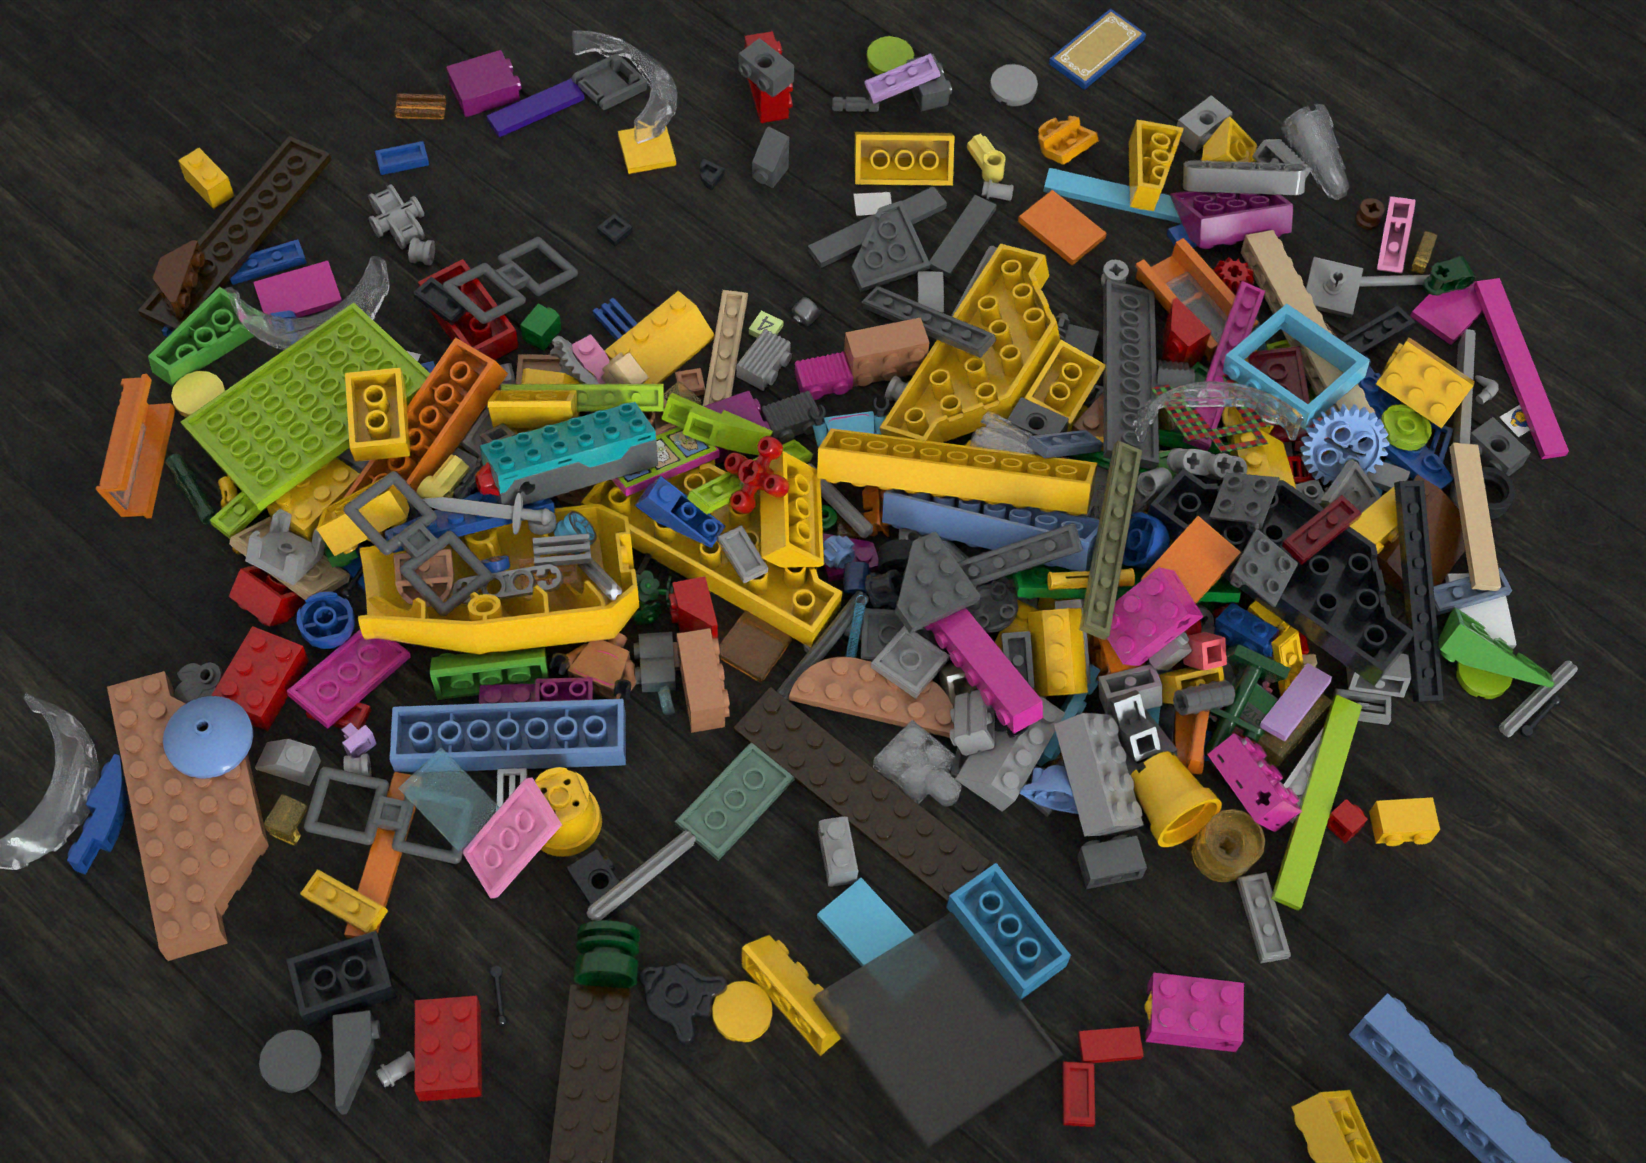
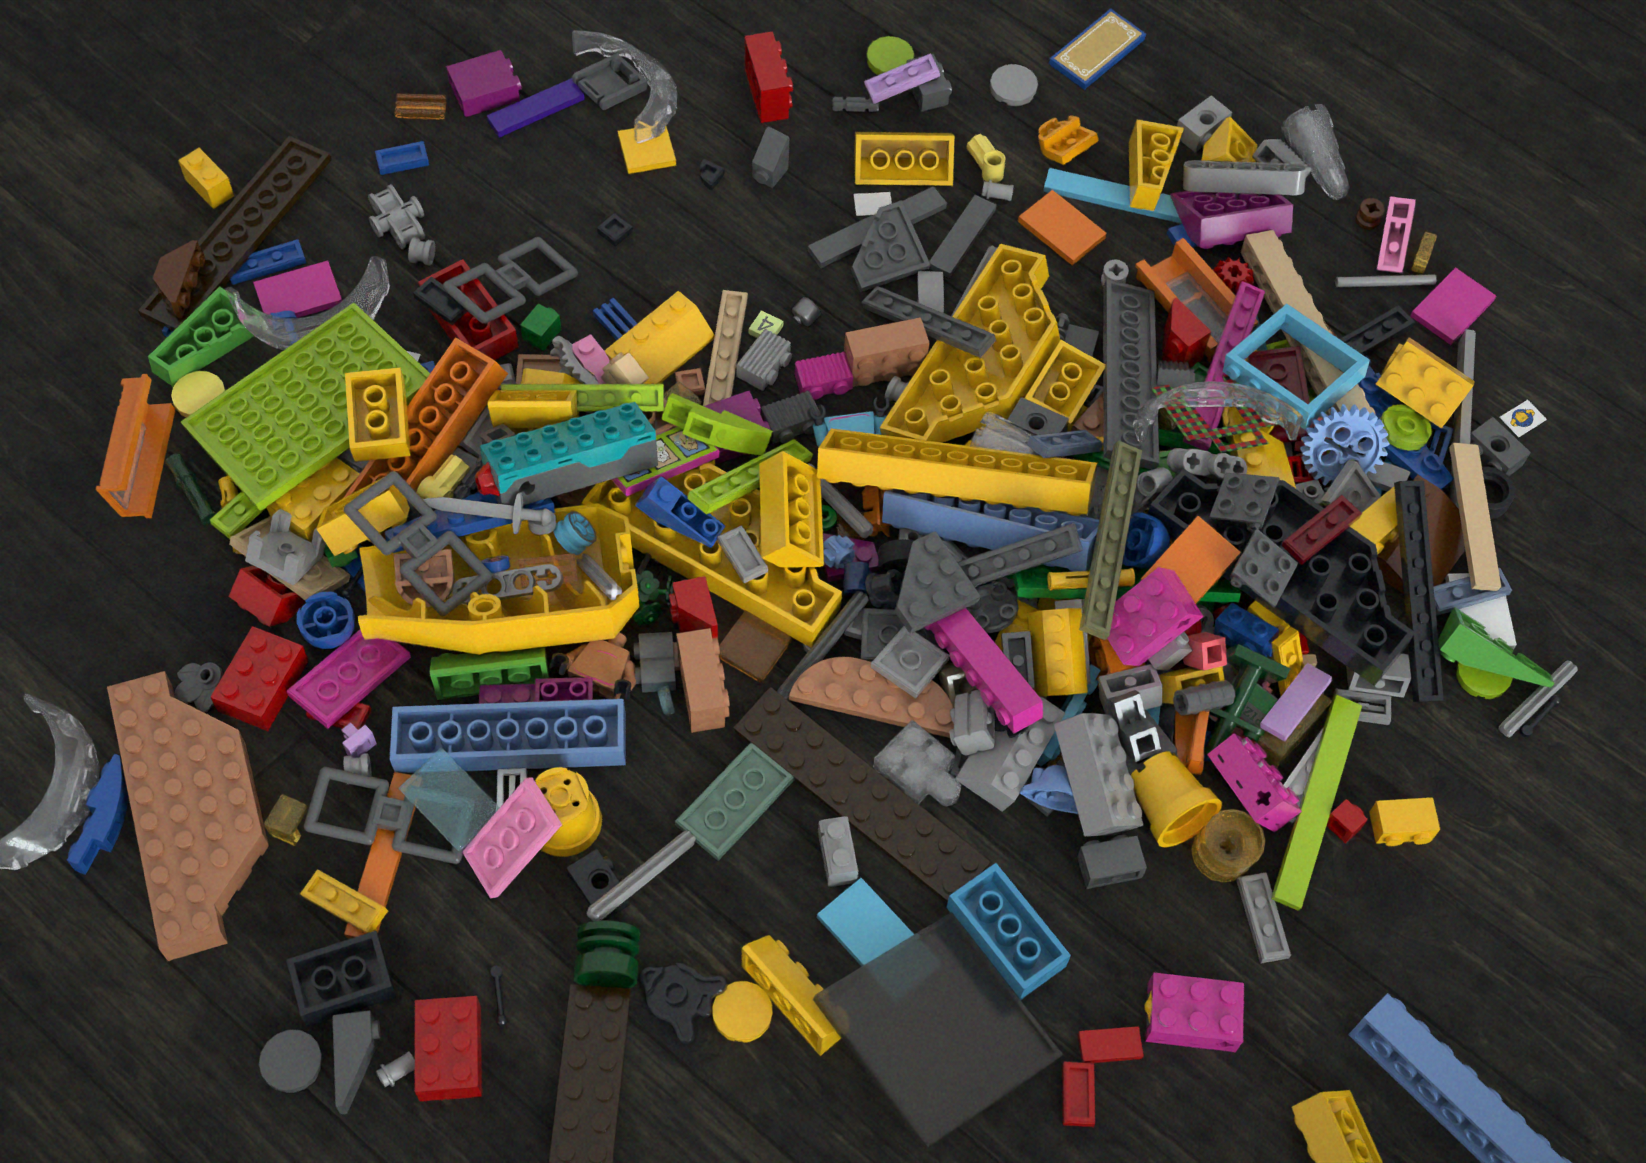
(208, 751): medium blue dish -> none
(289, 760): light grey slope -> none
(562, 545): light grey tile -> none
(756, 475): red gear -> none
(766, 67): dark grey brick -> none
(856, 631): medium azure piece -> none
(1334, 286): light grey tile -> none
(1449, 276): dark green piece -> none
(1489, 391): light grey animal -> none
(1521, 369): dark pink tile -> none

